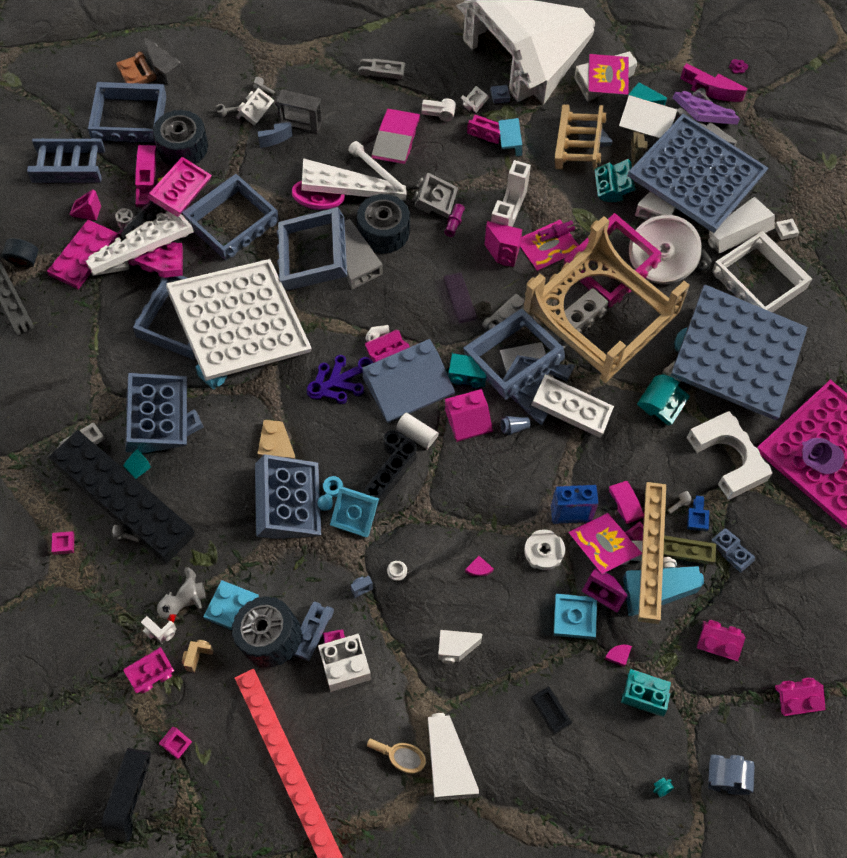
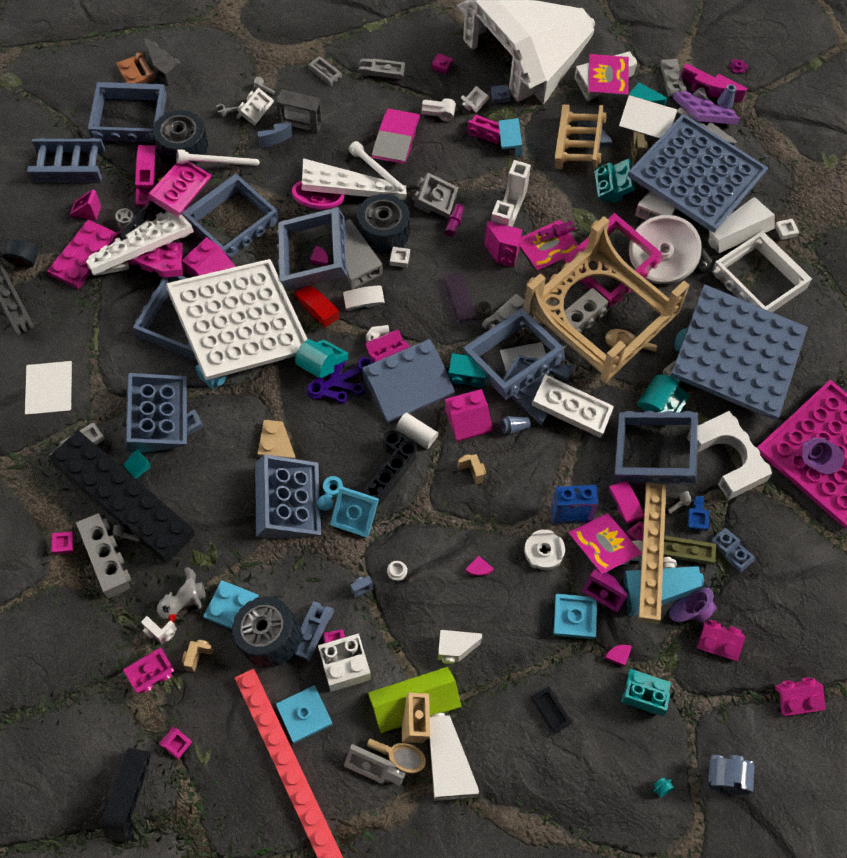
(48, 387): none -> white sticker
(110, 584): none -> light grey brick
(182, 157): none -> white piece
(206, 259): none -> dark pink slope
(304, 714): none -> medium azure plate
(317, 305): none -> red slope
(319, 256): none -> dark pink tile
(319, 357): none -> teal brick
(322, 72): none -> light grey tile
(364, 296): none -> white slope
(373, 766): none -> light grey hinge
(390, 701): none -> lime slope
(400, 257): none -> white plate
(416, 718): none -> tan slope
(442, 63): none -> dark pink plate
(472, 462): none -> tan bracket
(616, 335): none -> tan piece
(657, 475): none -> sand blue window
(672, 76): none -> light grey plate
(696, 606): none -> medium lavender piece
(727, 97): none -> sand blue cone

